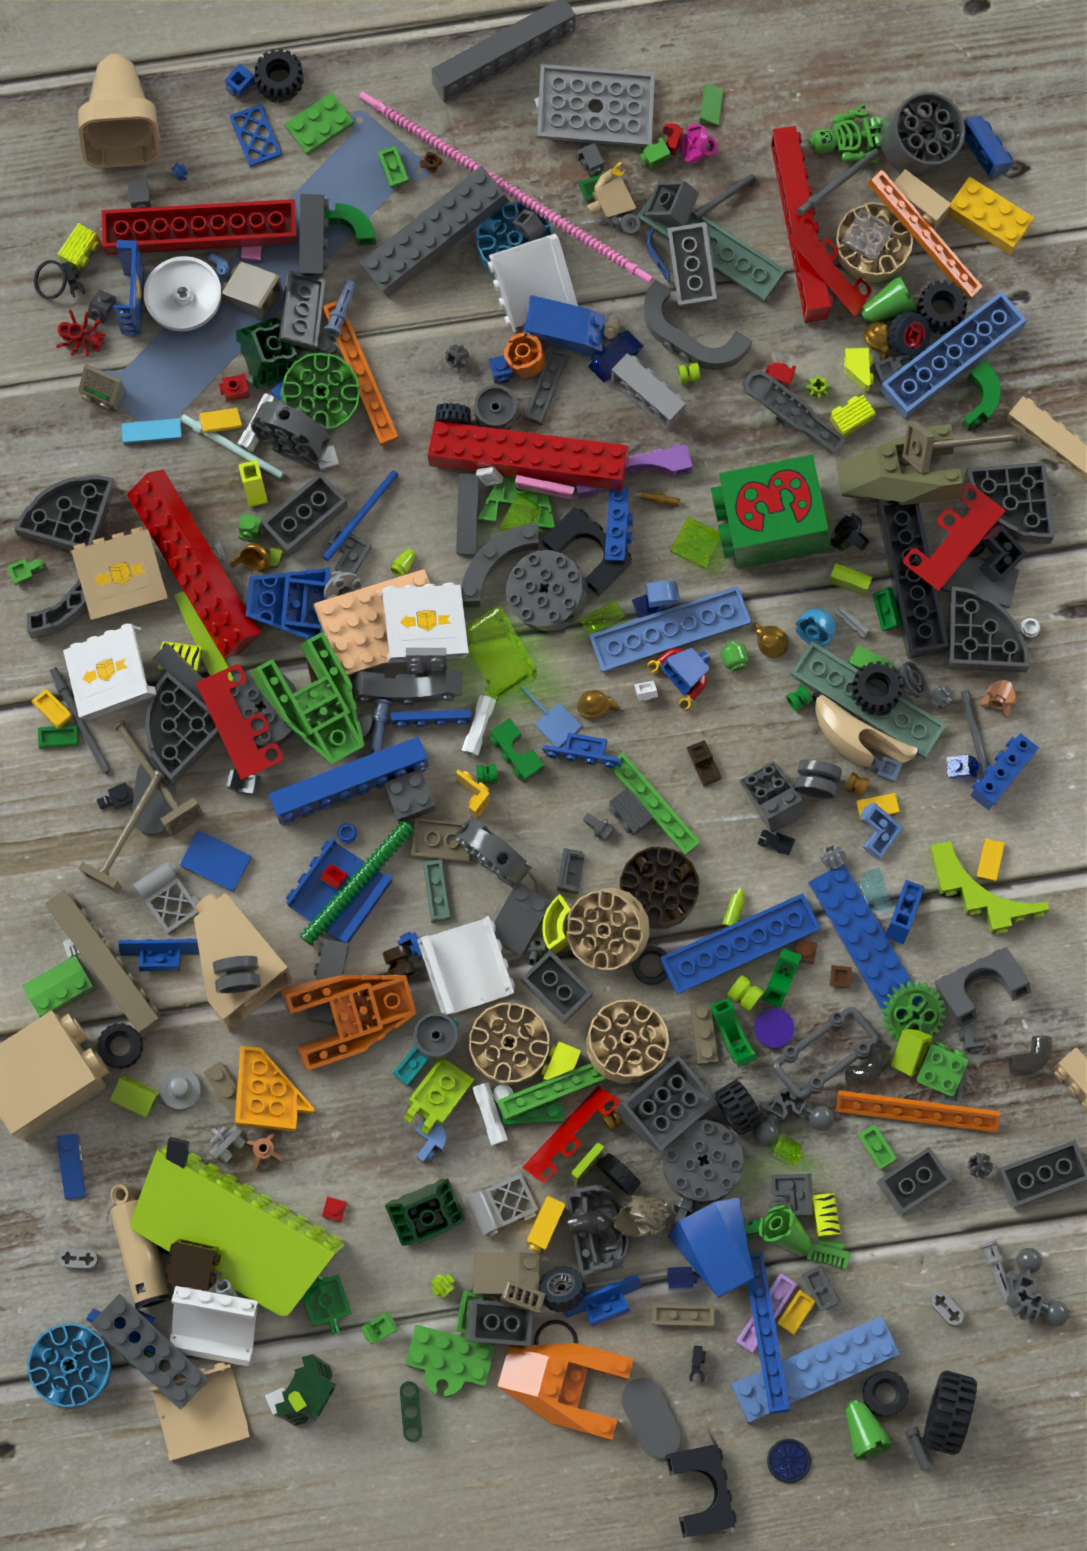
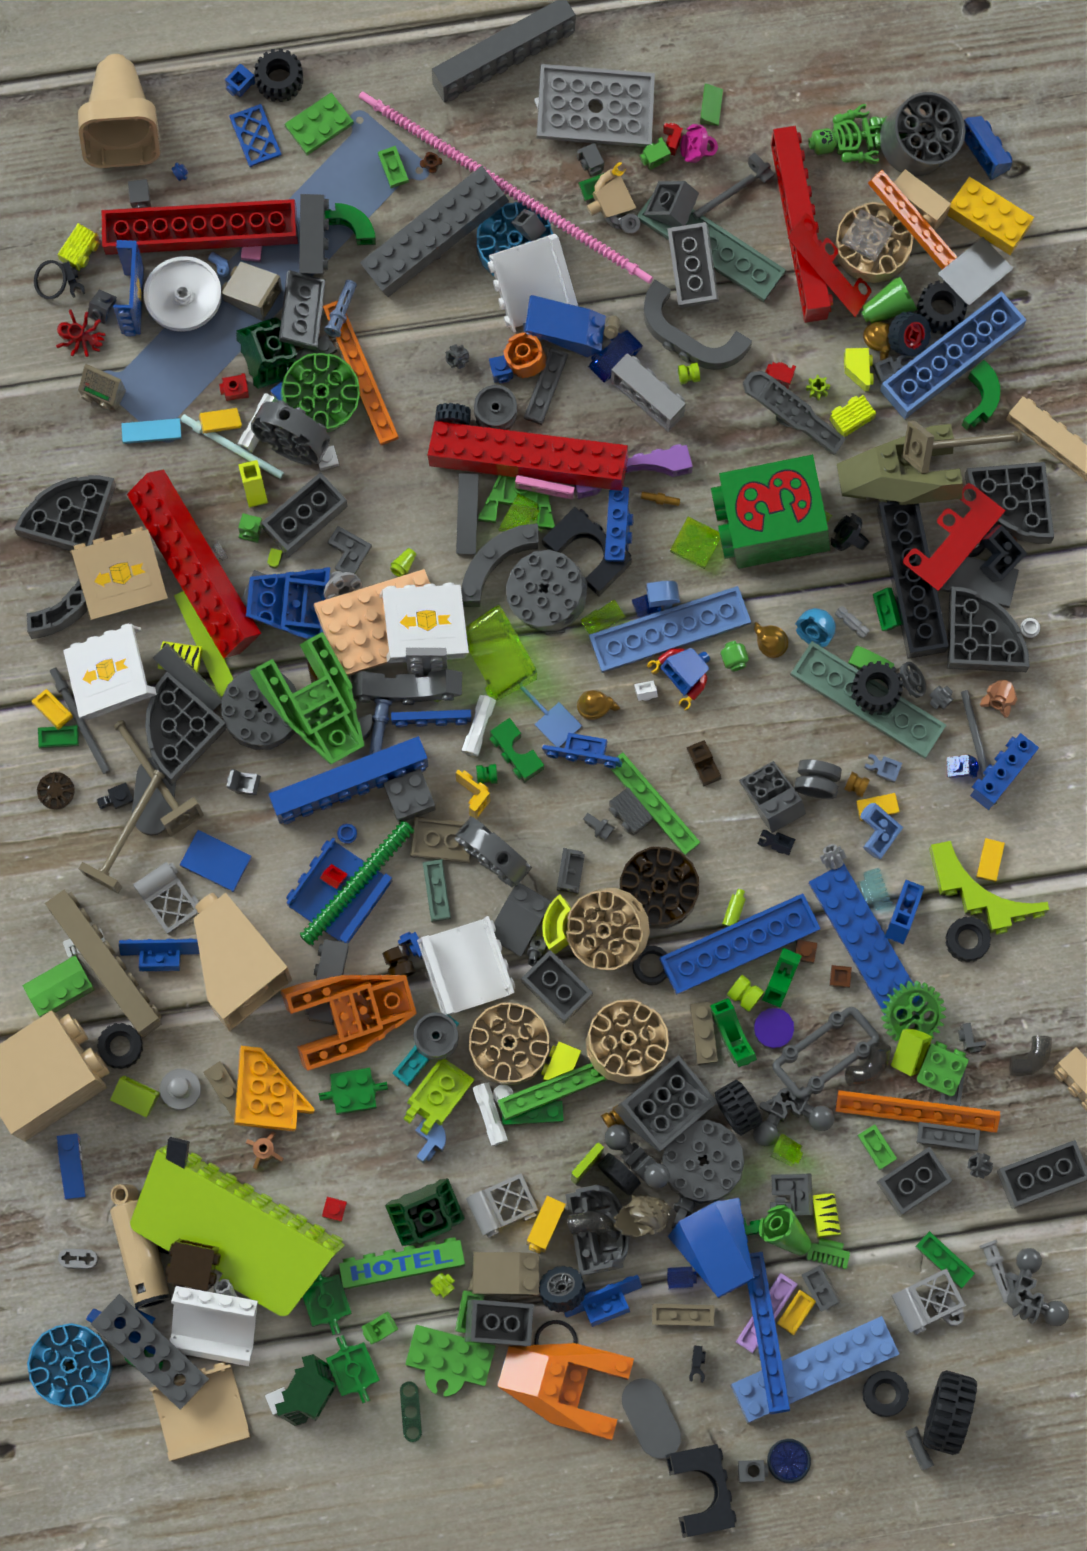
(22, 570): bright green plate -> none
(55, 790): none -> dark brown wheel
(232, 1136): light grey hips -> none
(233, 729): red piece -> none
(236, 974): dark grey wheel -> none
(253, 557): pearl gold hat -> none
(297, 1401): lime piece -> none
(352, 1369): none -> green plate
(353, 1091): none -> green plate
(360, 515): blue piece -> none
(401, 1264): none -> bright green brick
(489, 476): white tile -> none
(525, 1290): dark tan slope -> none
(566, 1132): red piece -> none
(653, 1173): none -> dark grey piece
(655, 258): blue piece -> none
(743, 1475): none -> dark grey brick
(762, 169): none -> dark grey piece
(799, 698): green wheel -> none
(814, 200): dark grey bar -> none
(850, 579): lime brick -> none
(851, 735): tan piece -> none
(866, 1432): bright green cone -> none
(913, 1310): none -> light grey piece
(944, 1258): none -> green plate
(948, 1136): none -> dark grey plate
(957, 950): none -> black tyre
(975, 271): none -> sticker
(997, 966): dark grey arch -> none

